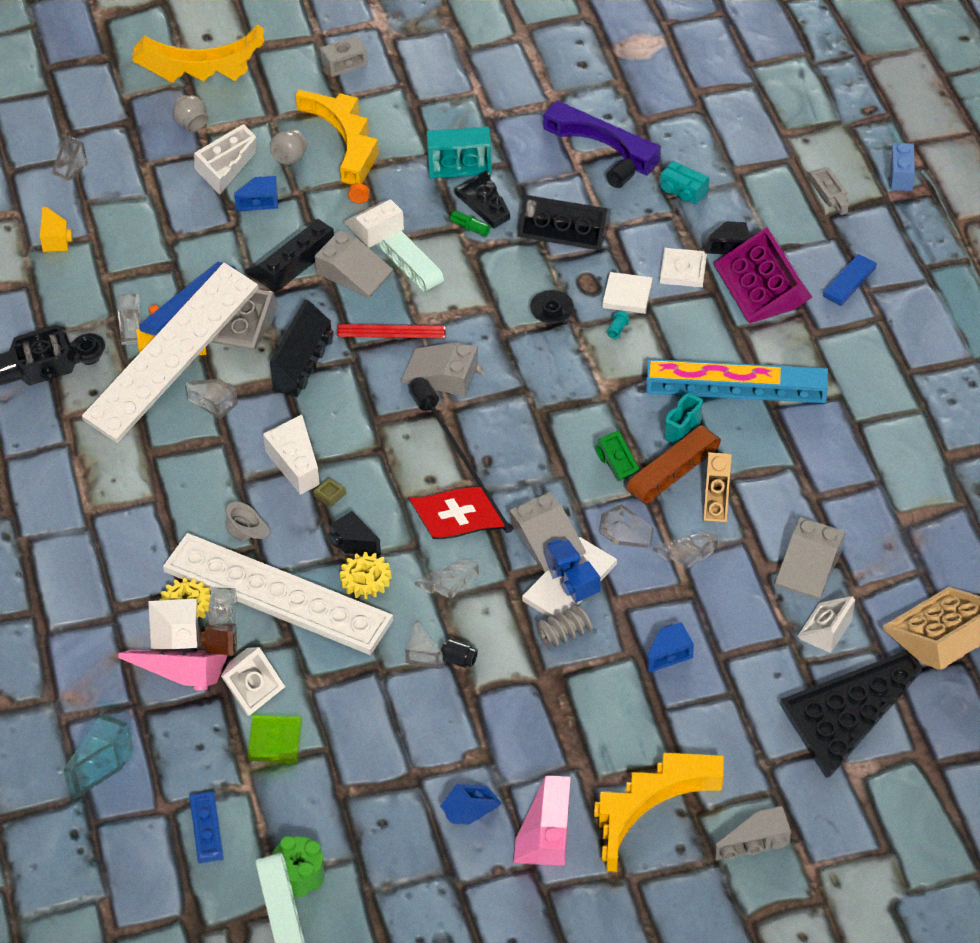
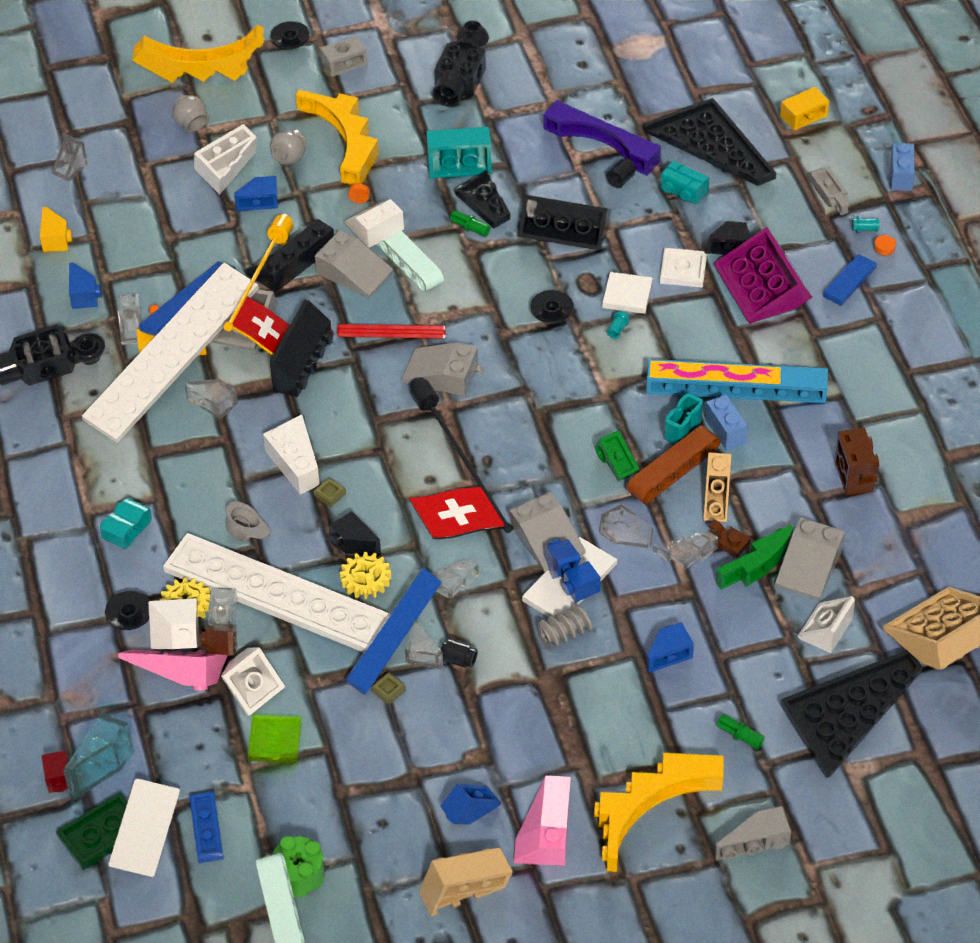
(53, 771): none -> dark red brick
(83, 288): none -> blue slope
(95, 832): none -> dark green tile
(124, 604): none -> black dish
(125, 523): none -> teal brick
(144, 827): none -> white sticker
(250, 316): none -> flag
(289, 35): none -> black dish
(388, 688): none -> olive tile
(393, 631): none -> blue tile
(461, 65): none -> black brick
(464, 876): none -> tan wedge
(714, 137): none -> black wing
(726, 422): none -> medium blue brick
(729, 540): none -> reddish brown plate
(740, 731): none -> green axle
(764, 556): none -> green slope
(804, 108): none -> yellow brick
(856, 461): none -> reddish brown piece
(865, 224): none -> teal pin
(884, 245): none -> orange tile

